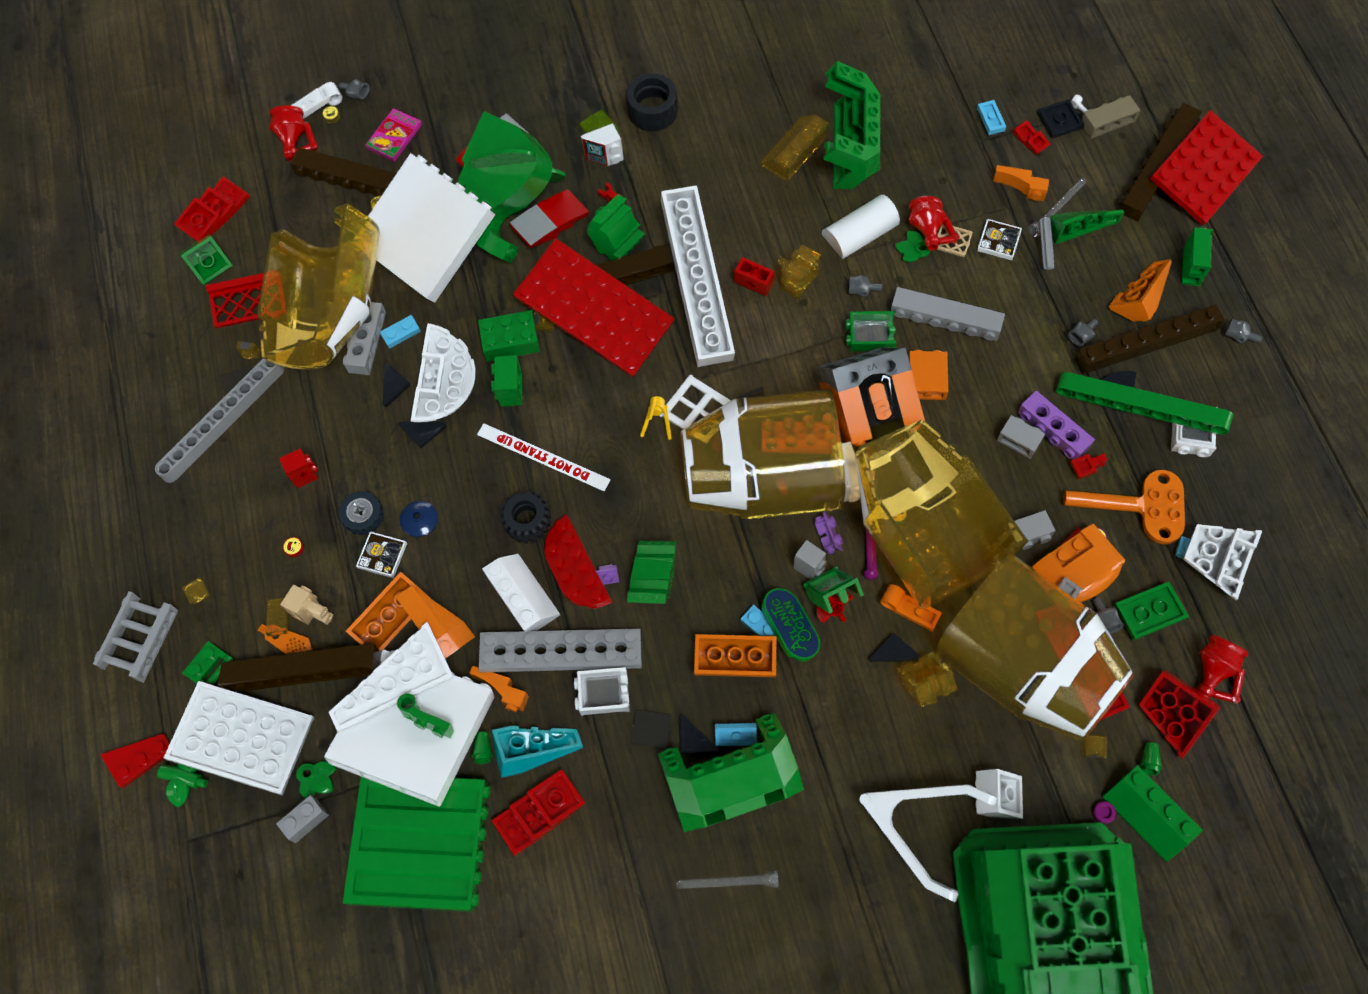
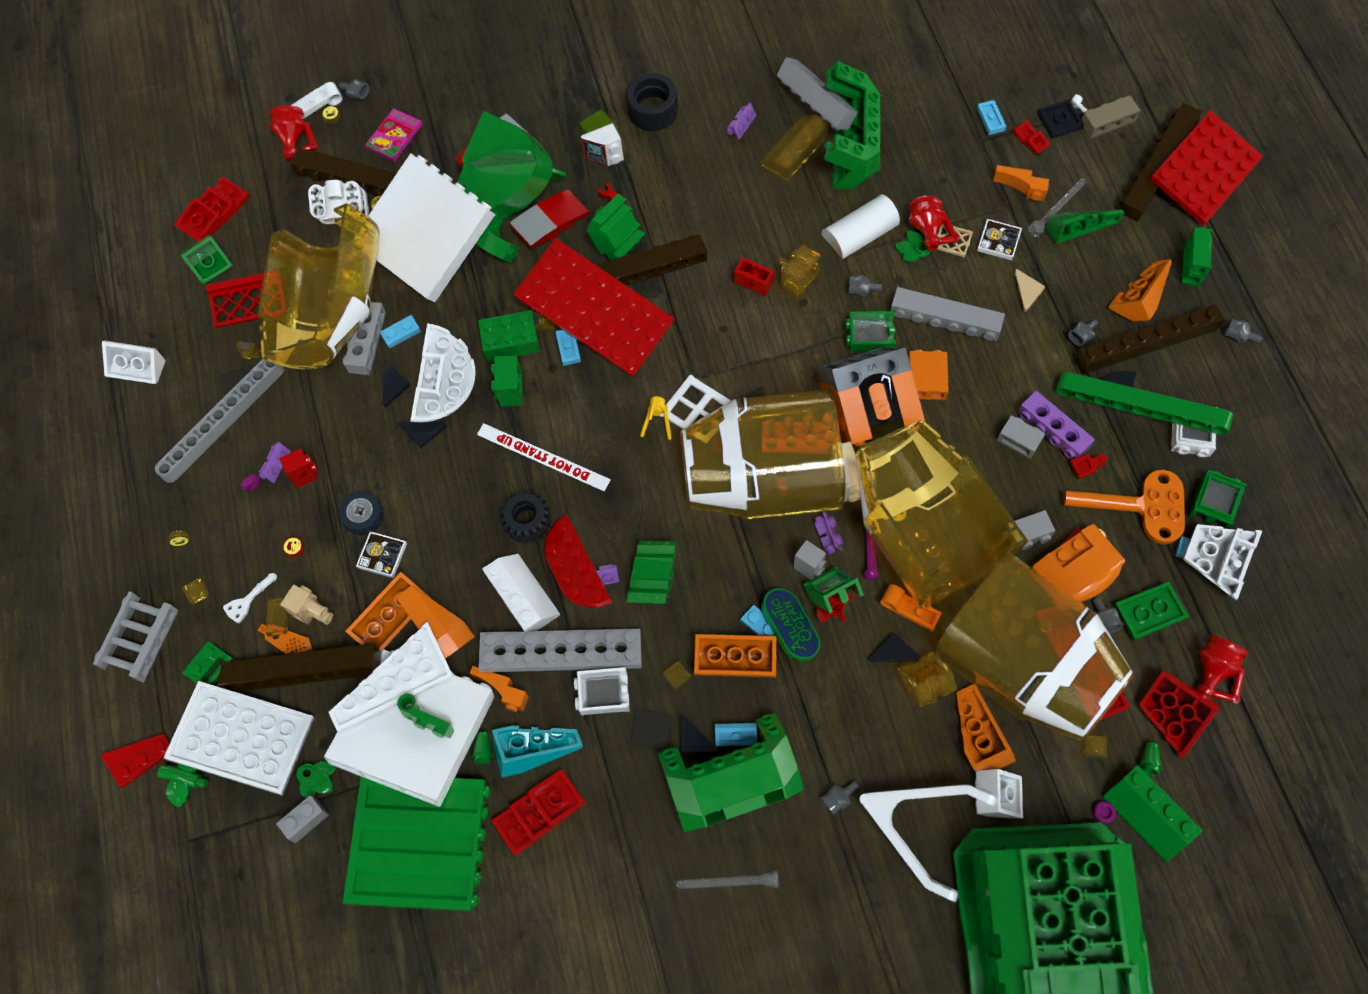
(132, 362): none -> white slope
(178, 538): none -> tile
(246, 601): none -> white piece
(250, 483): none -> magenta tile
(273, 466): none -> medium lavender hinge
(333, 195): none -> white piece
(424, 524): dark blue dish -> none
(568, 348): none -> medium azure plate
(676, 675): none -> clear yellow plate
(697, 276): white brick -> none
(742, 122): none -> medium lavender hinge
(814, 92): none -> light grey brick
(838, 798): none -> dark grey piece
(982, 737): none -> orange wedge
(1028, 289): none -> tan tile
(1047, 244): light grey axle -> none
(1070, 587): light grey tile -> none
(1218, 498): none -> green window

